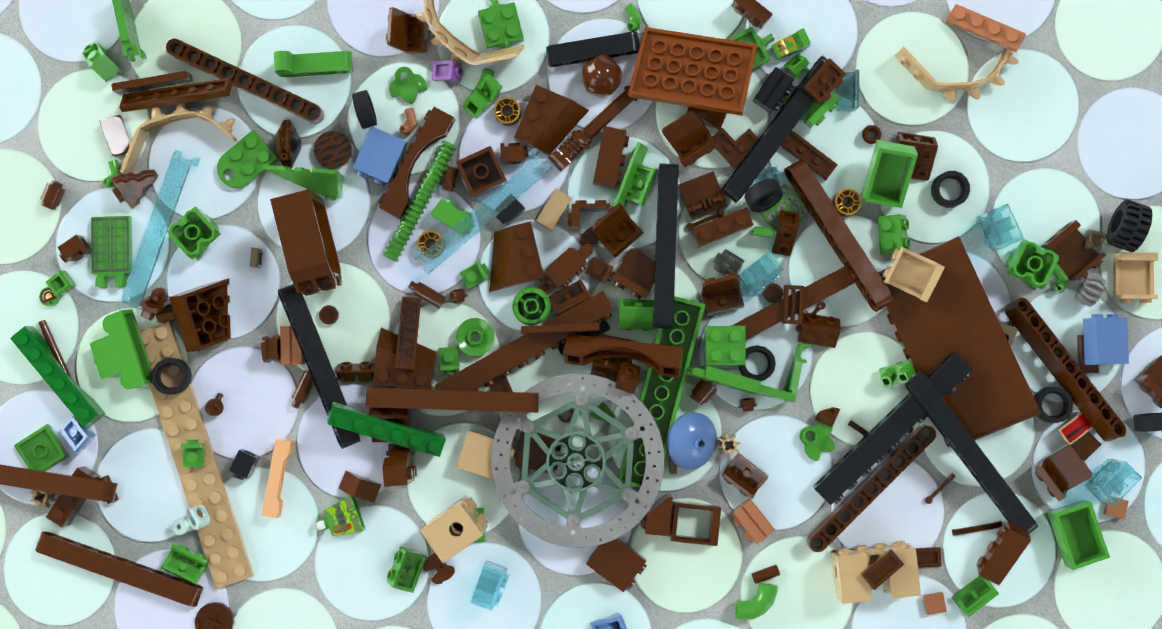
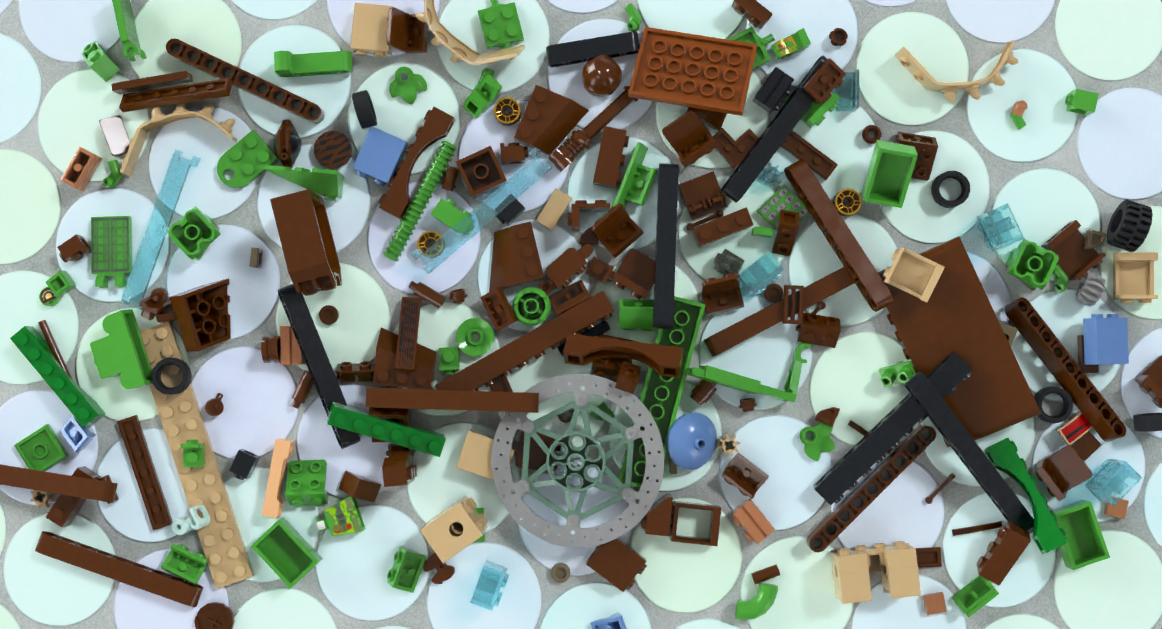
(52, 195): reddish brown brick -> none
(81, 169): none -> nougat brick
(133, 186): reddish brown rock -> none
(145, 472): none -> reddish brown tile
(286, 552): none -> bright green piece
(306, 483): none -> bright green bracket
(370, 30): none -> tan brick
(411, 122): nougat arm -> none
(447, 71): medium lavender bracket -> none
(475, 274): bright green bracket -> none
(498, 309): none -> reddish brown bracket
(560, 572): none -> dark tan tile
(562, 328): reddish brown tile -> none
(724, 345): bright green brick -> none
(763, 195): black tyre -> none
(771, 363): black tyre -> none
(796, 65): bright green tile -> none
(838, 32): none -> reddish brown plate
(882, 569): reddish brown tile -> none
(893, 233): bright green bracket -> none
(986, 28): nougat plate -> none
(1017, 113): none -> arm
(1046, 531): none -> green arch
(1081, 101): none -> bright green brick

